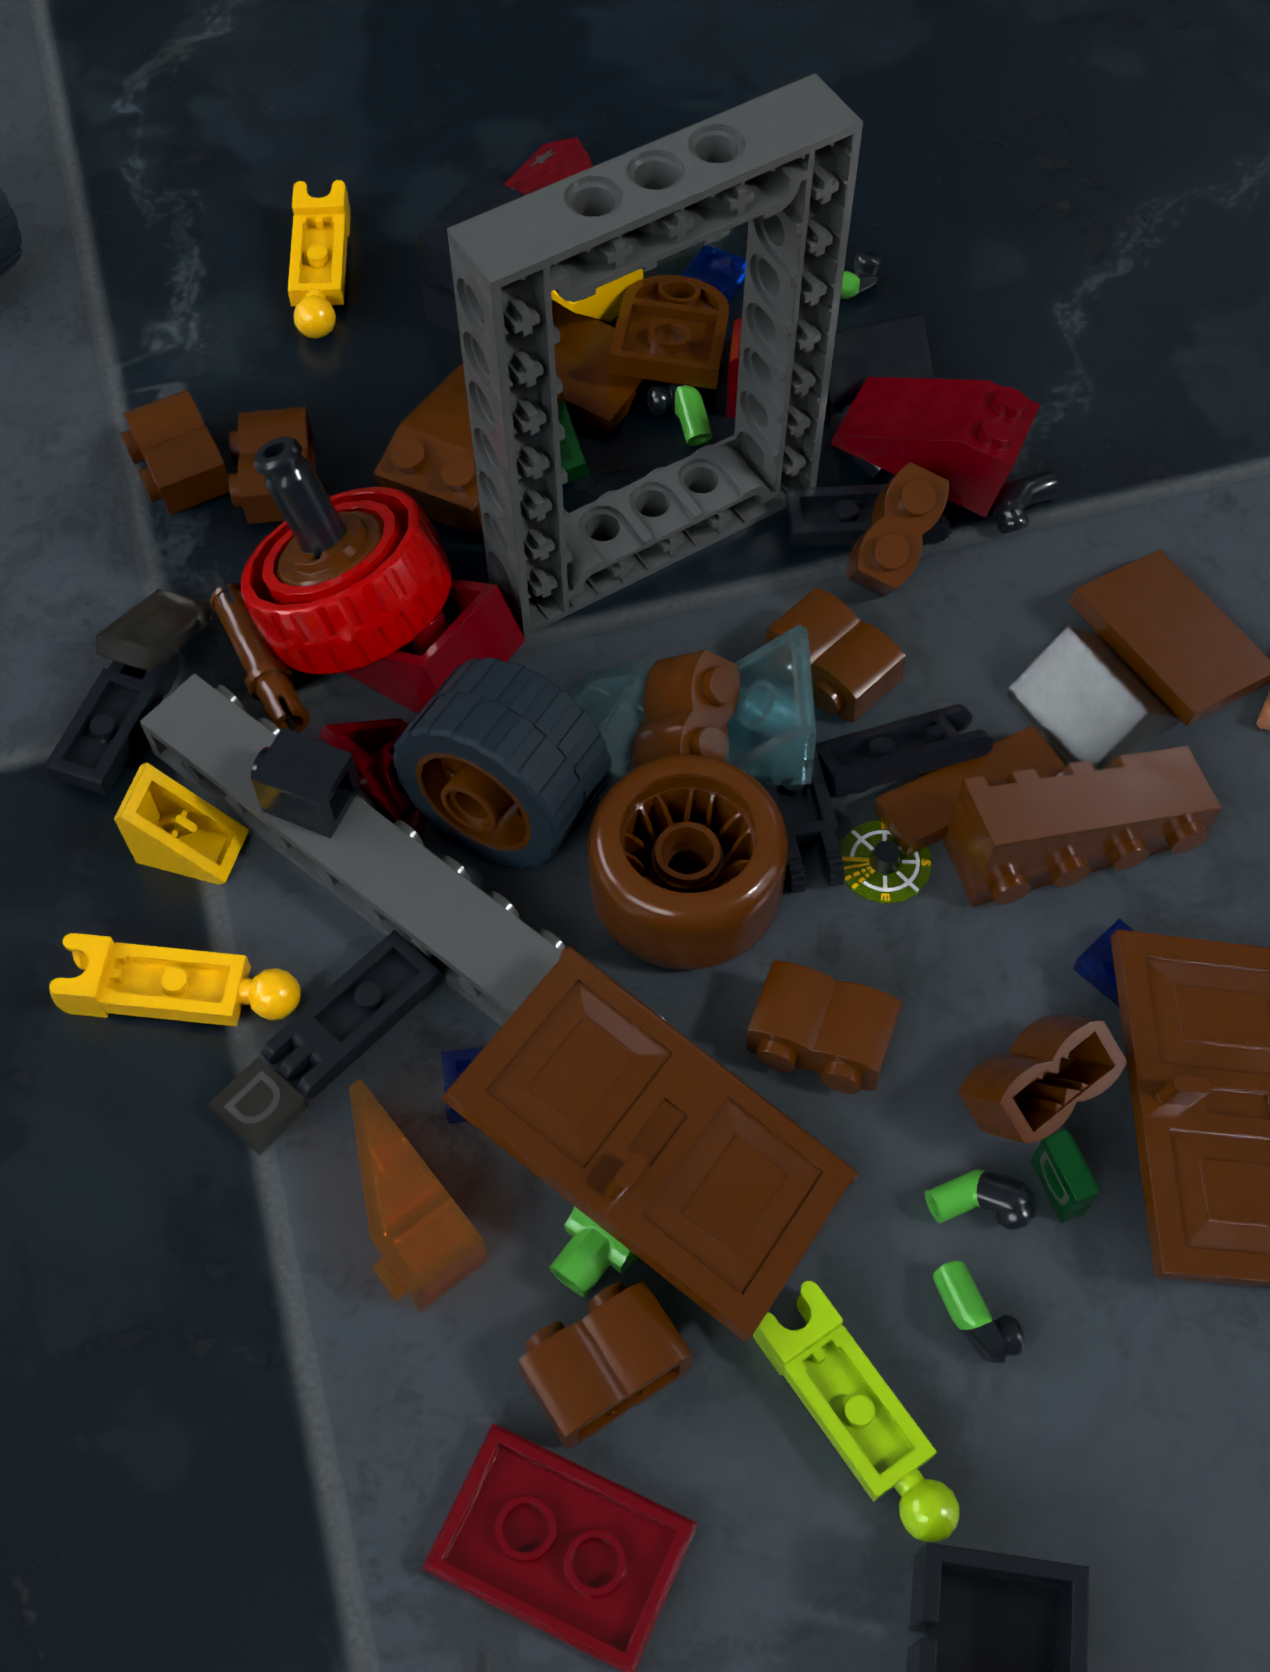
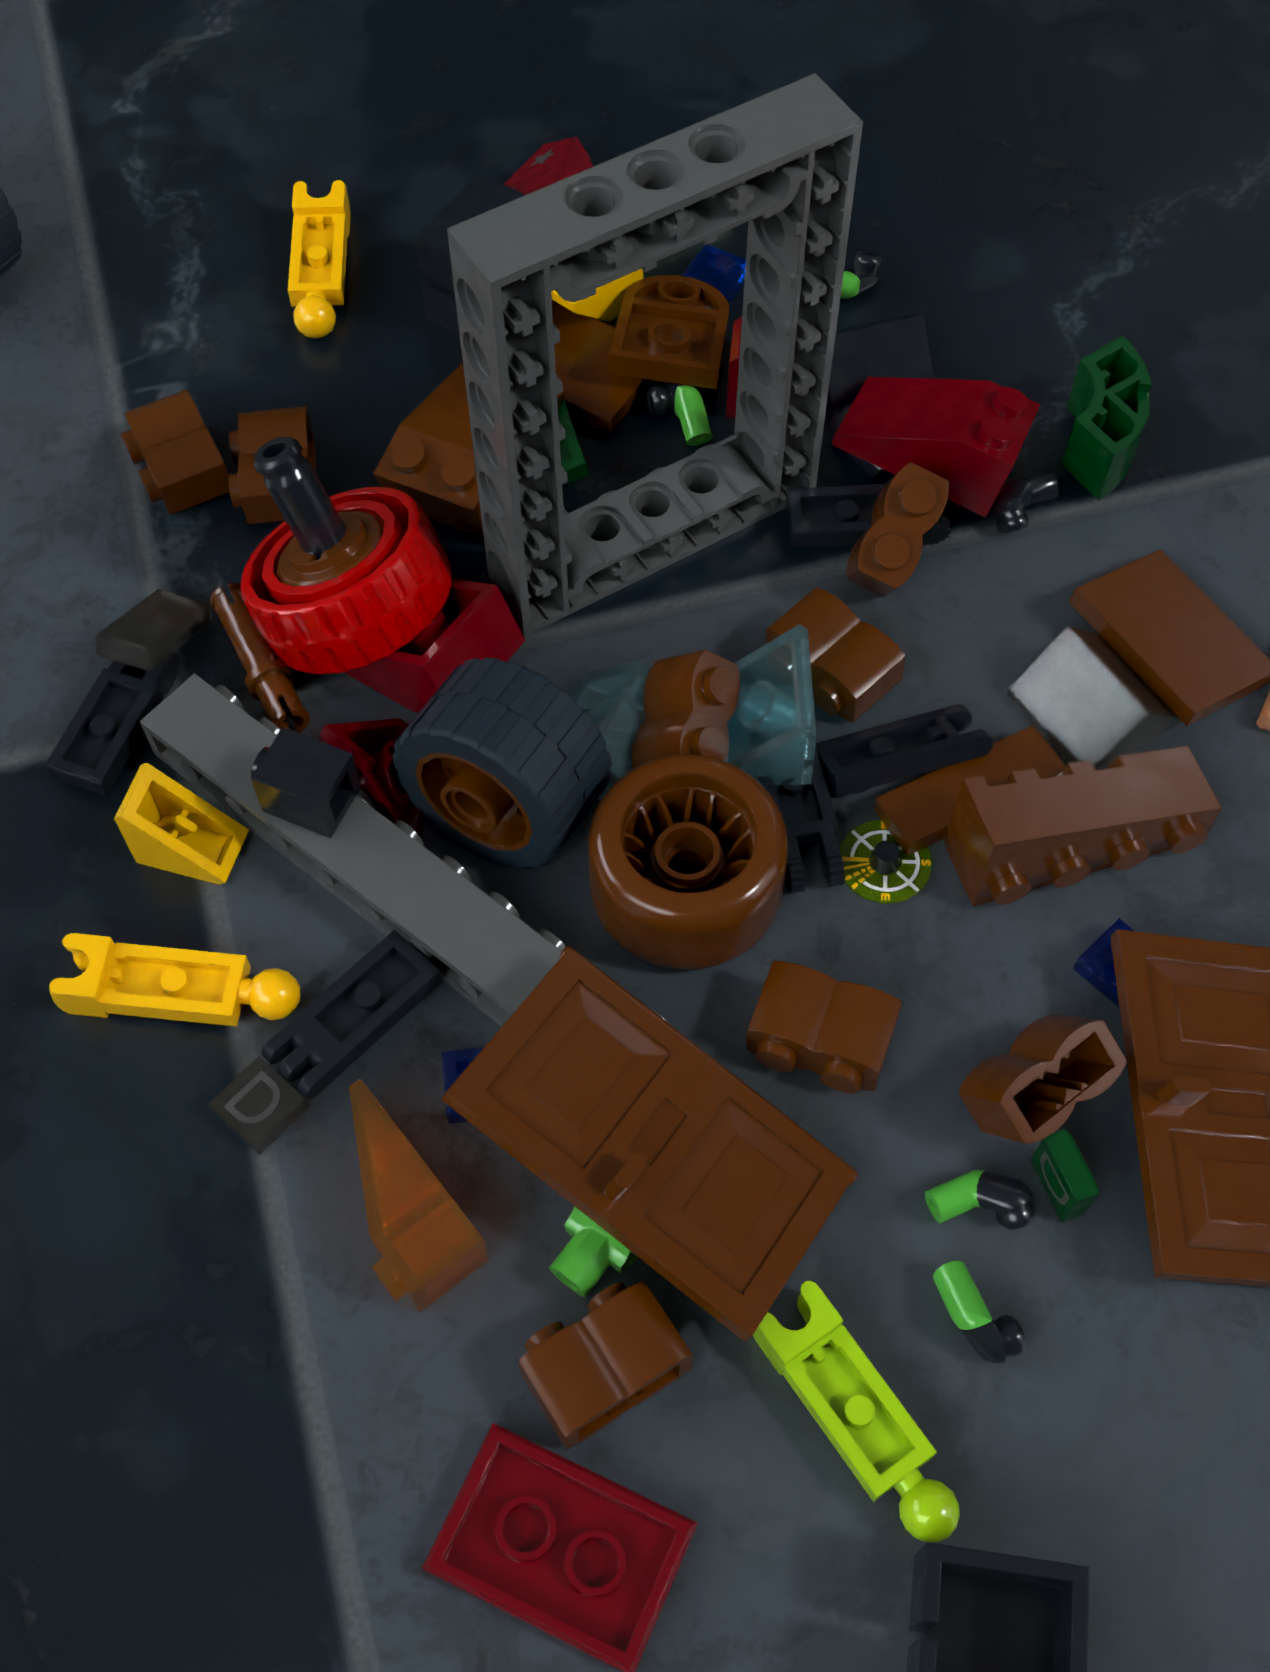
(1110, 416): none -> dark green brick

